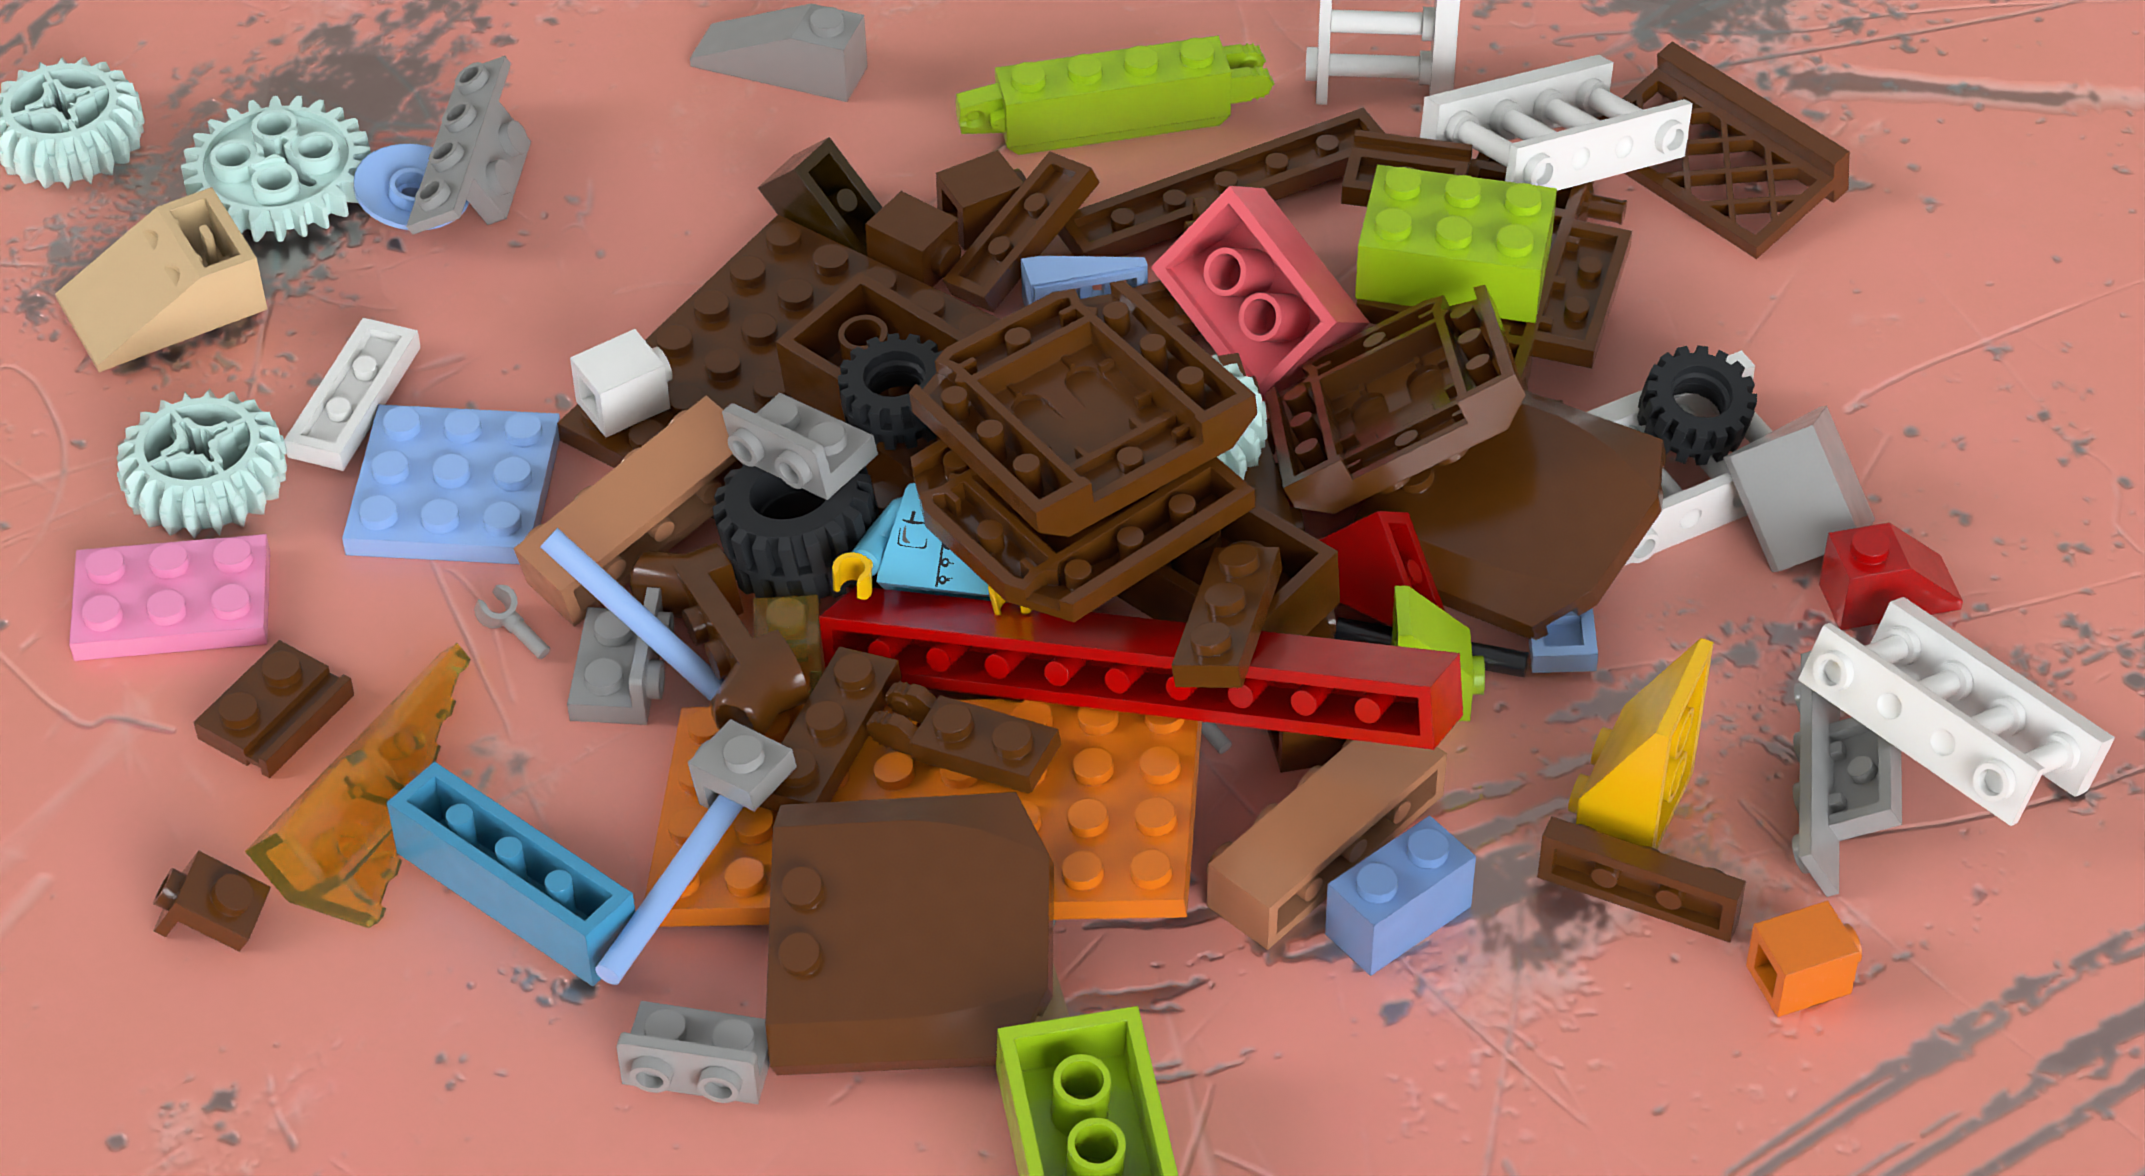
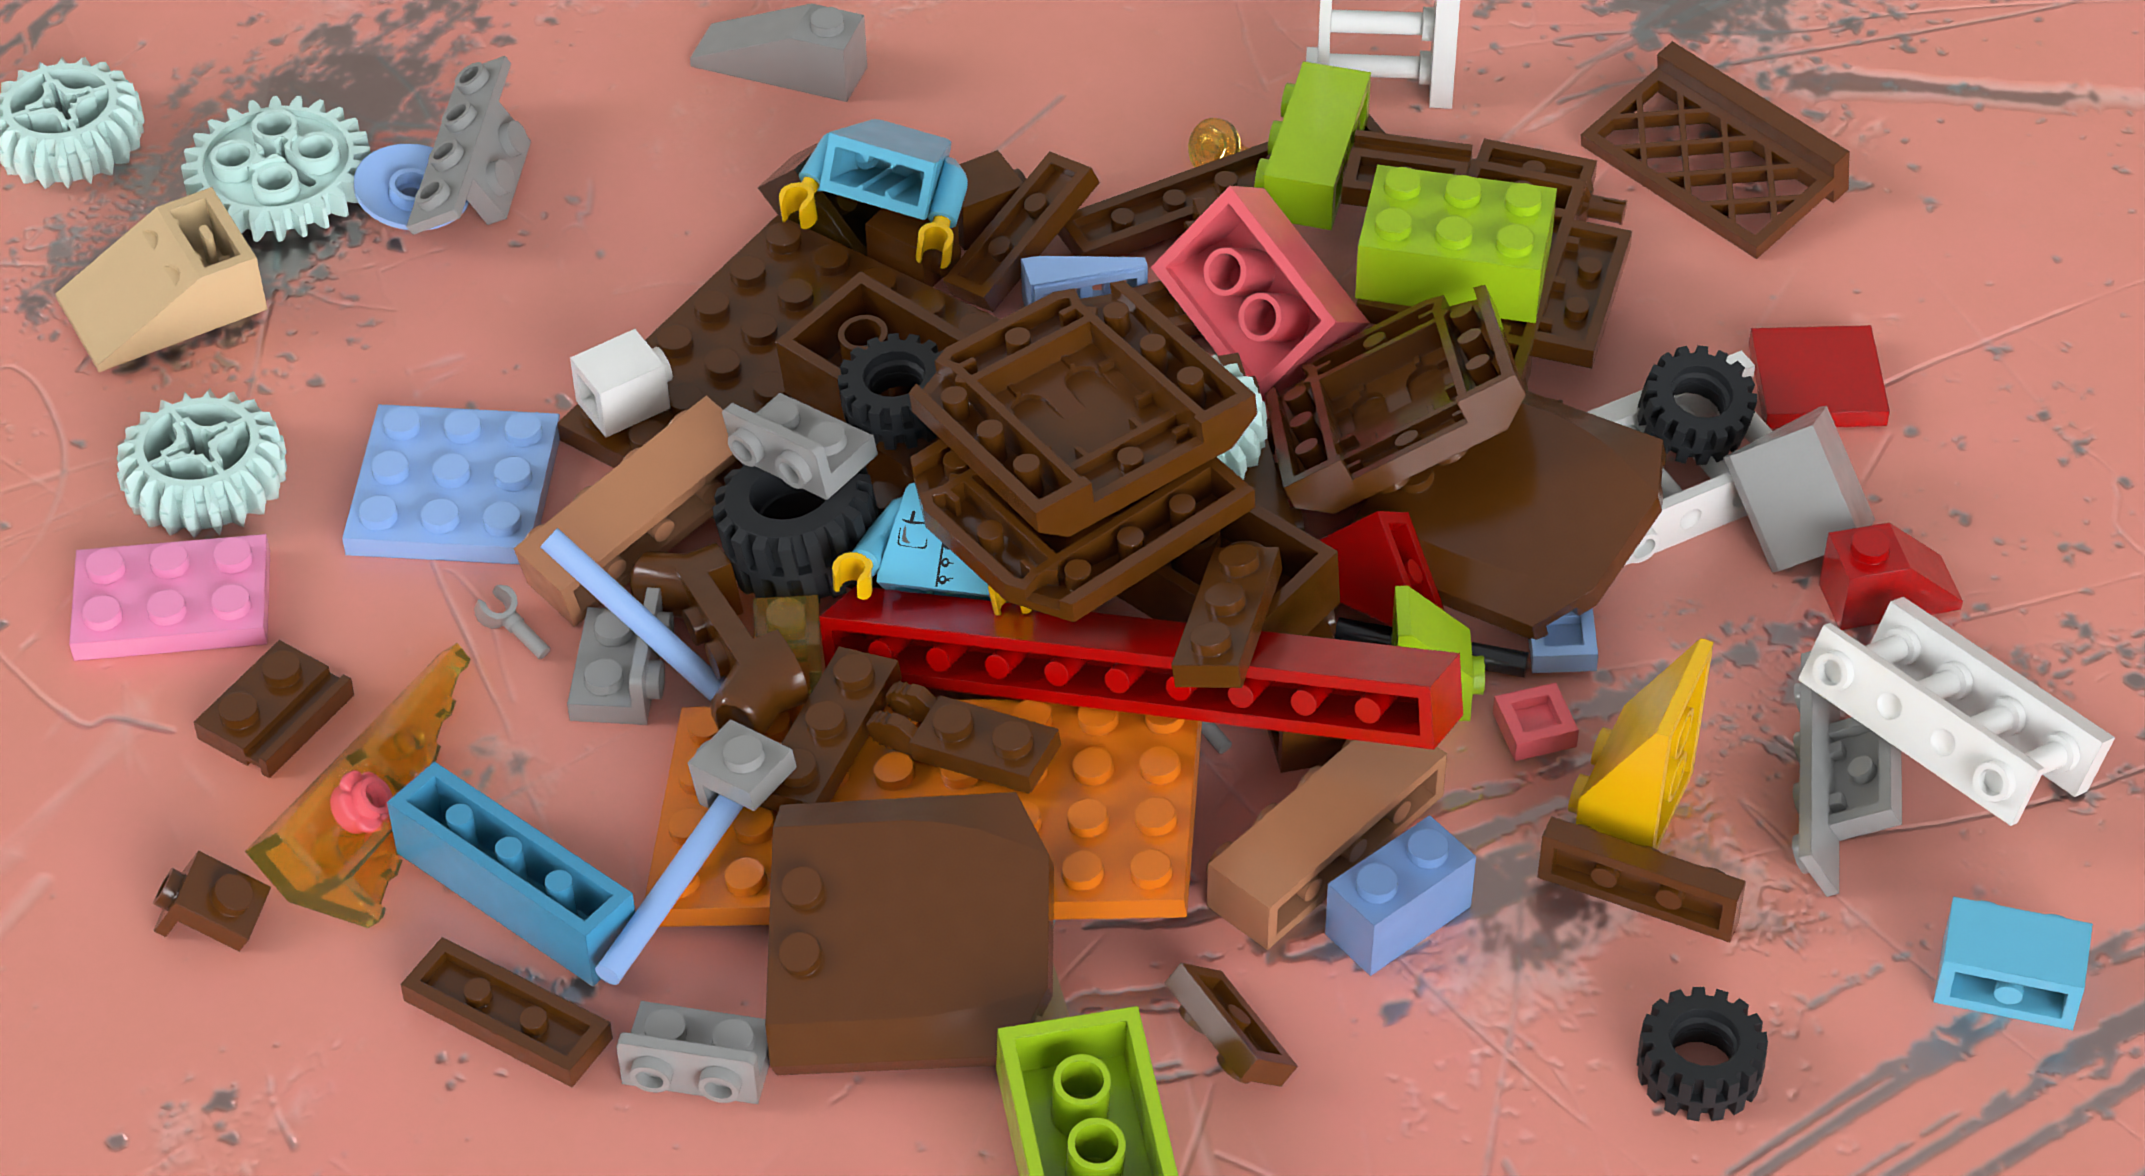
(350, 394): white plate -> none
(360, 802): none -> coral plate
(507, 1011): none -> reddish brown plate
(886, 169): none -> medium azure torso
(1115, 94): lime hinge -> none
(1213, 140): none -> clear yellow plate
(1231, 1025): none -> reddish brown plate
(1314, 142): none -> lime brick
(1535, 721): none -> coral plate
(1555, 97): white fence -> none
(1706, 1086): none -> black tyre
(1803, 958): orange brick -> none
(1817, 368): none -> red tile
(2013, 963): none -> medium azure brick

